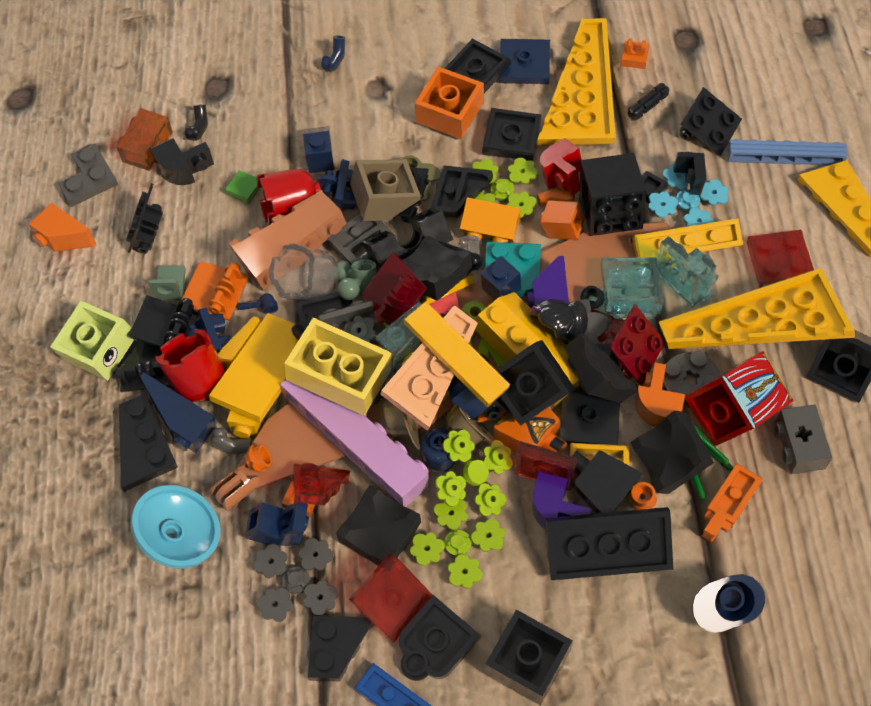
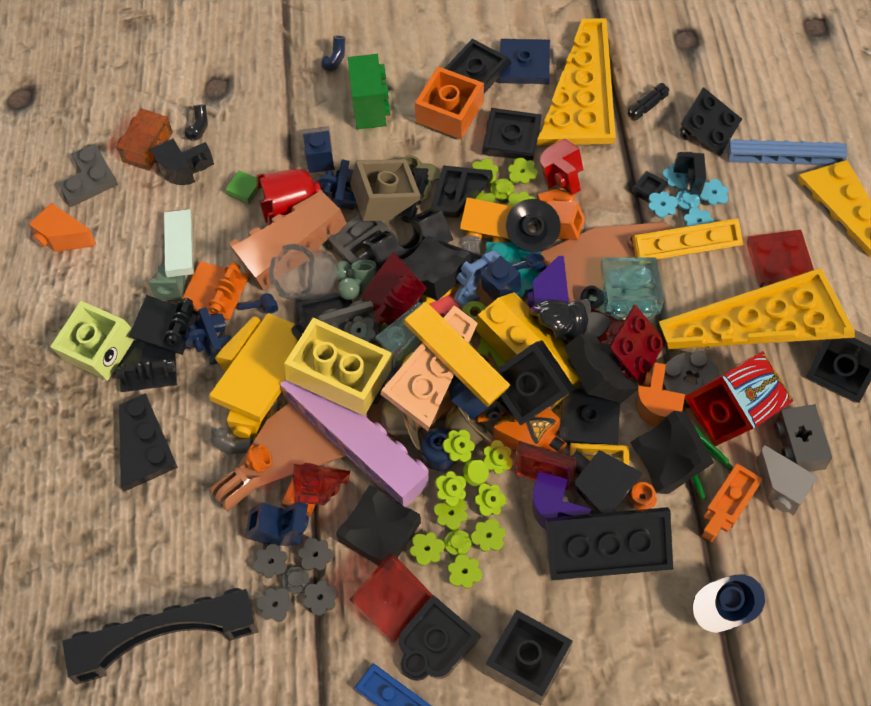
(92, 653): none -> black arch
(144, 224): black hinge -> none
(178, 243): none -> light aqua tile
(178, 513): medium azure dish -> none
(184, 420): dark blue slope -> none
(191, 365): red cylinder -> none
(334, 644): black wing -> none
(368, 91): none -> green brick
(470, 276): none -> medium blue piece
(532, 261): none -> dark blue hand
(534, 213): none -> black dish
(612, 194): black brick -> none
(635, 54): orange tile -> none
(686, 273): clear light blue plate -> none
(784, 480): none -> light grey slope

